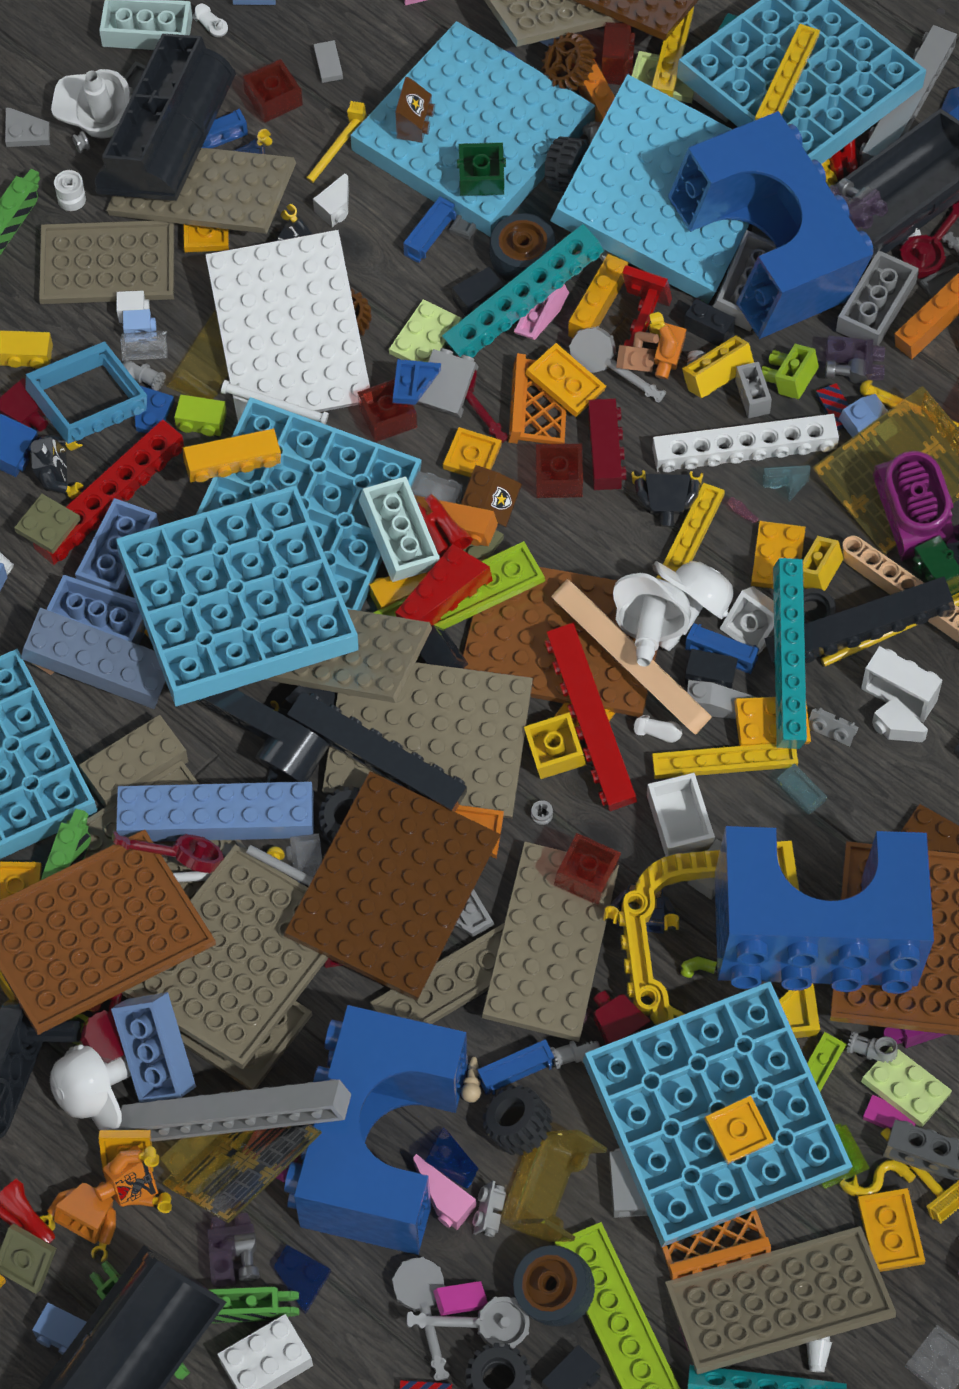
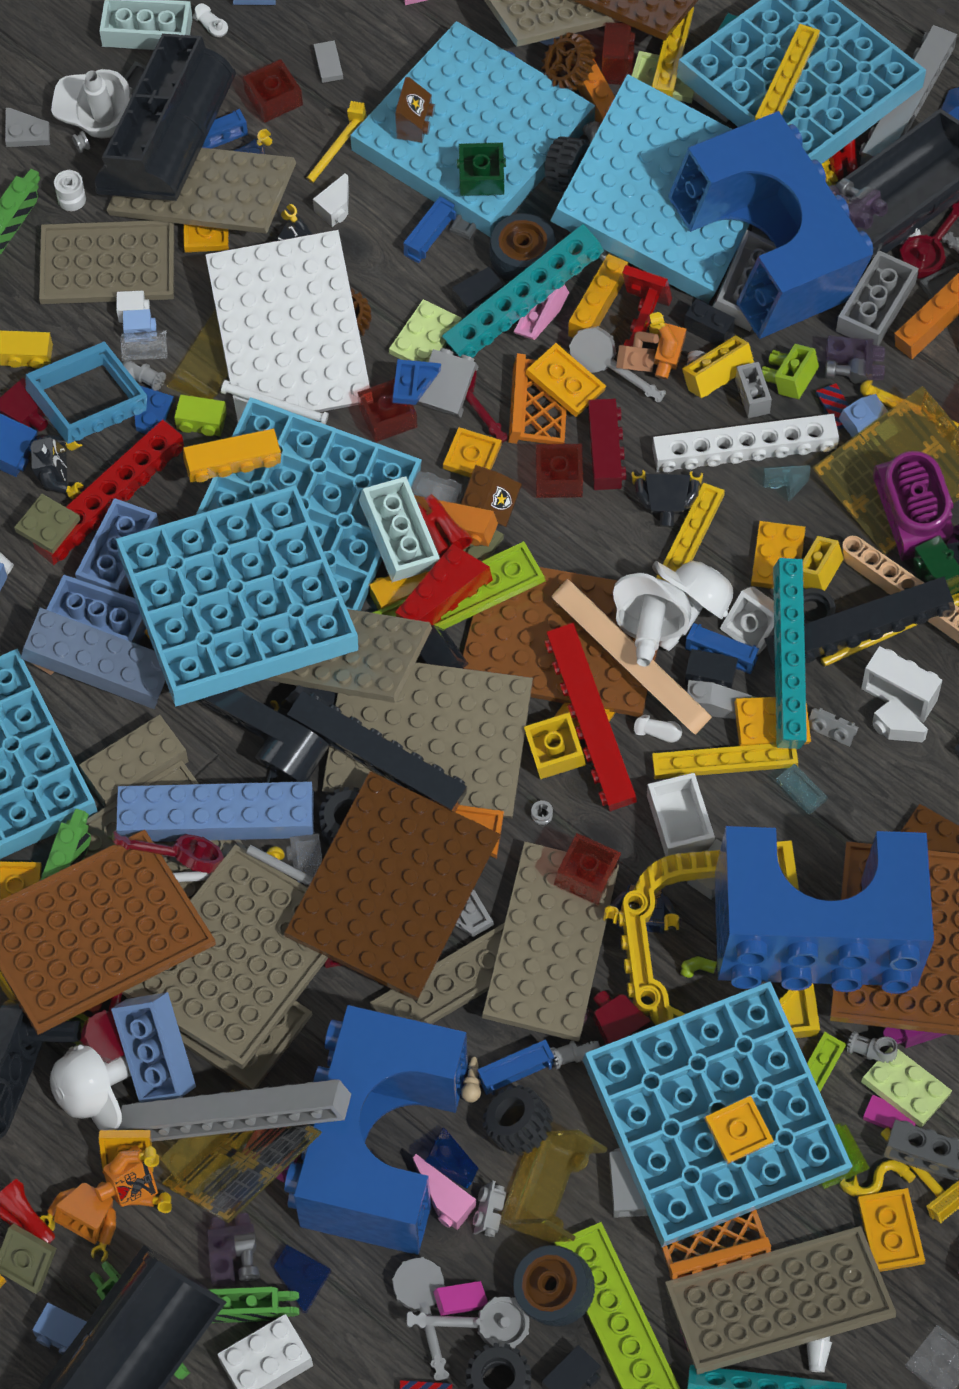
(739, 508): clear pink piece -> none

